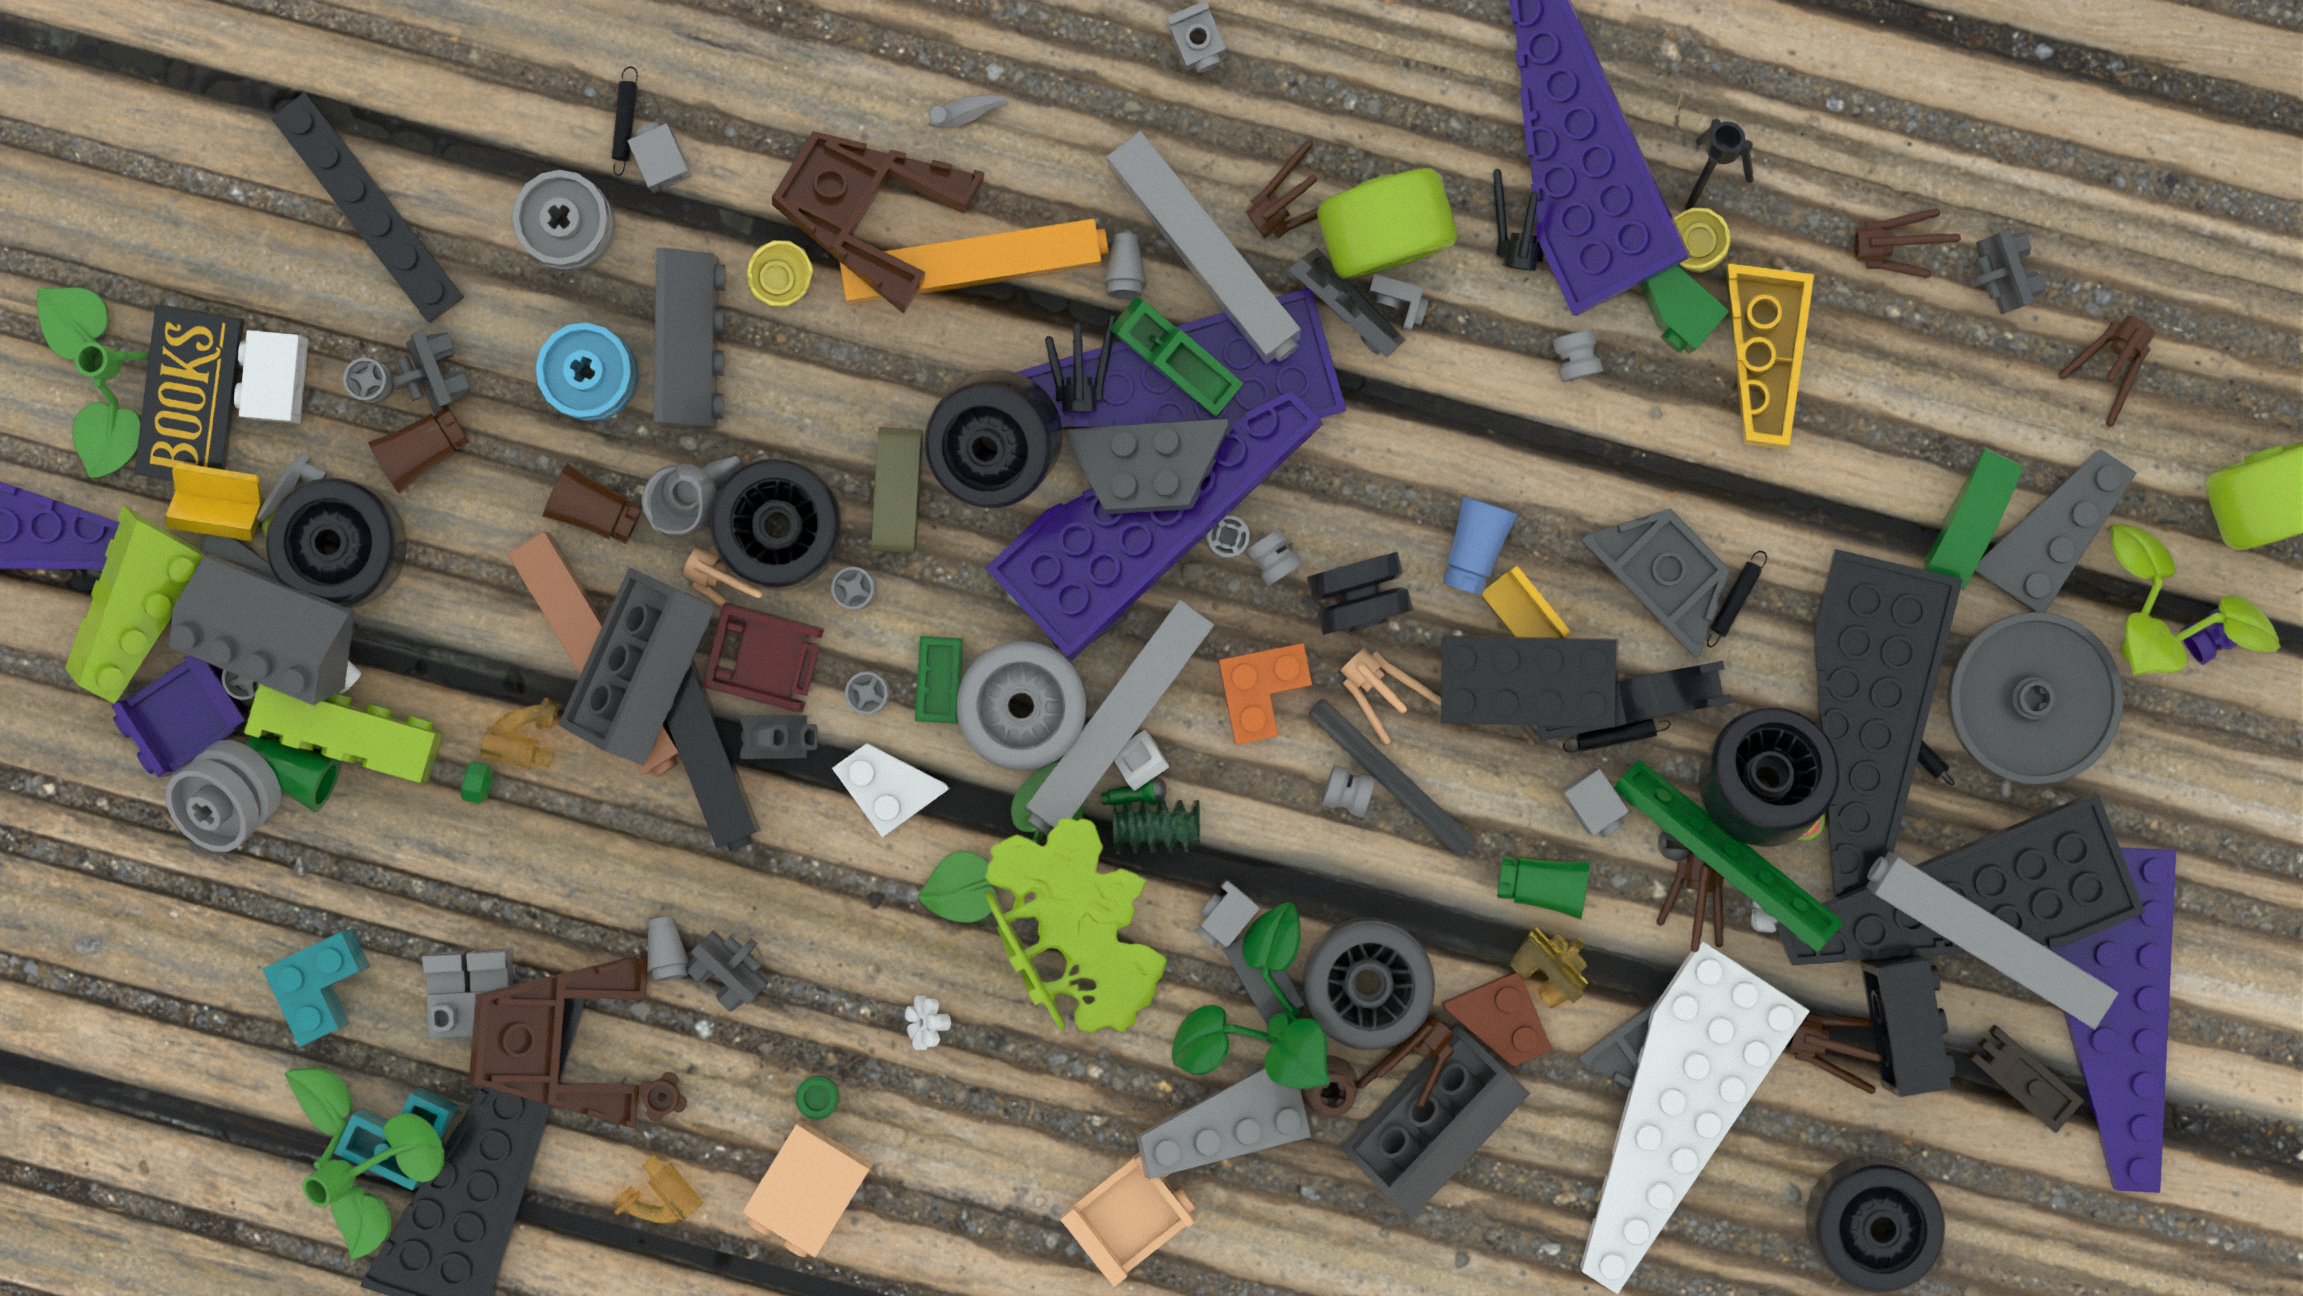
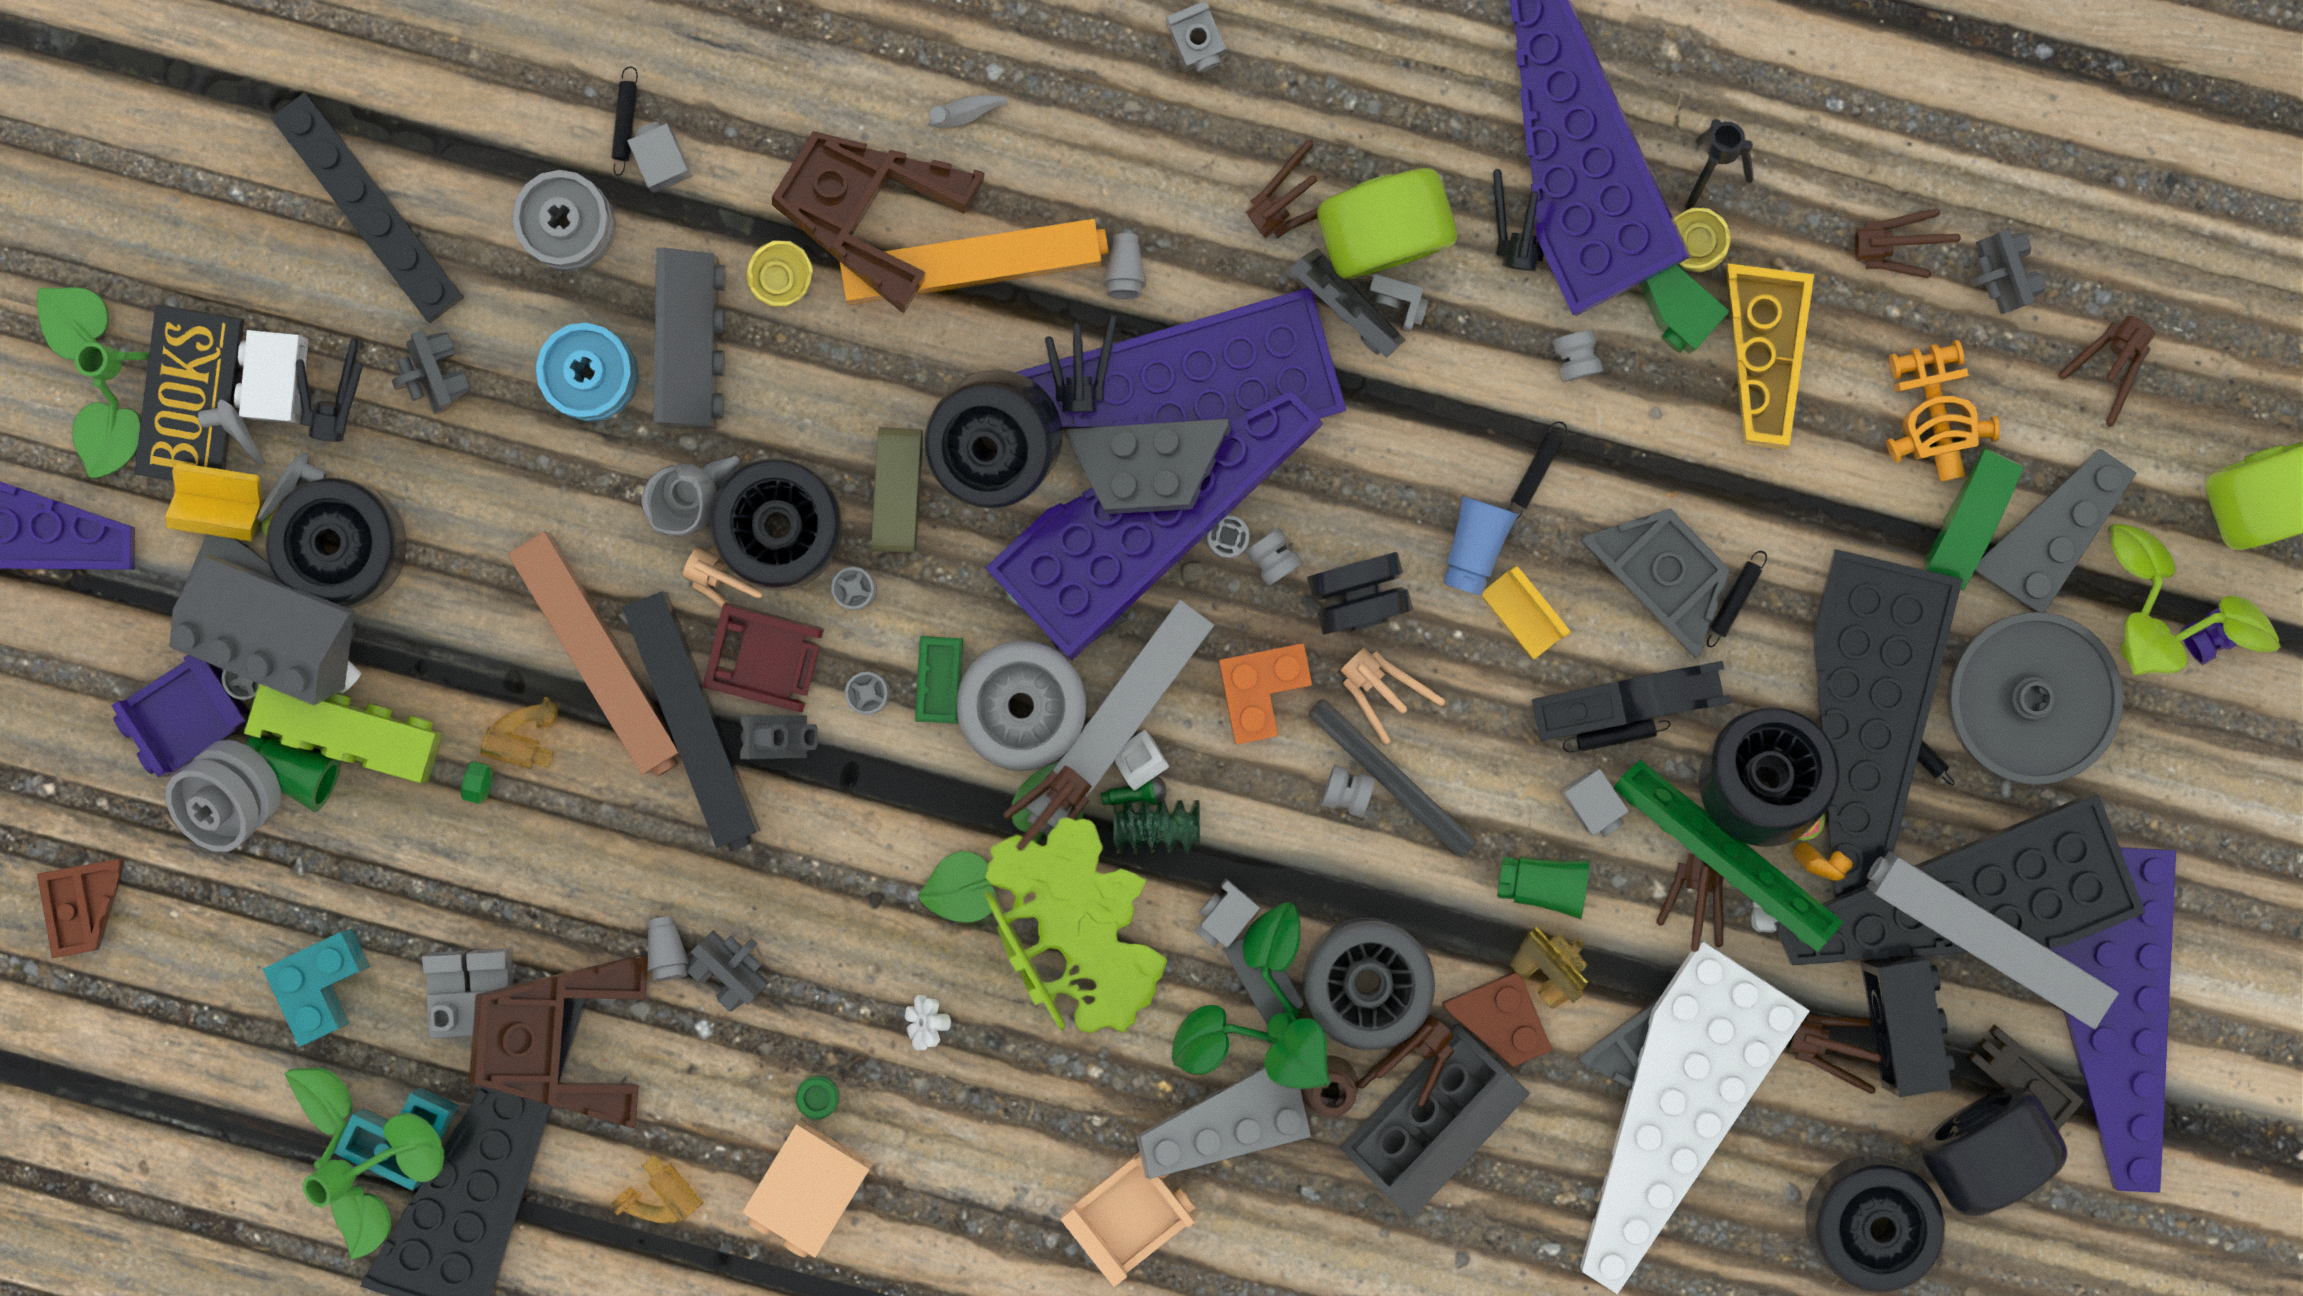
(78, 905): none -> copper wing
(130, 603): lime wedge -> none
(233, 424): none -> light grey bar
(330, 418): none -> black plant
(360, 377): light grey wheel -> none
(418, 447): reddish brown plant -> none
(591, 506): reddish brown plant -> none
(636, 666): dark grey slope -> none
(655, 1107): reddish brown plate -> none
(886, 787): white wing -> none
(1066, 791): none -> reddish brown plant
(1176, 356): green slope -> none
(1204, 249): light grey brick -> none
(1529, 680): black brick -> none
(1537, 469): none -> black piece
(1674, 854): dark grey hinge -> none
(1816, 864): none -> light orange arm
(1946, 452): none -> light orange piece
(1994, 1151): none -> black wheel

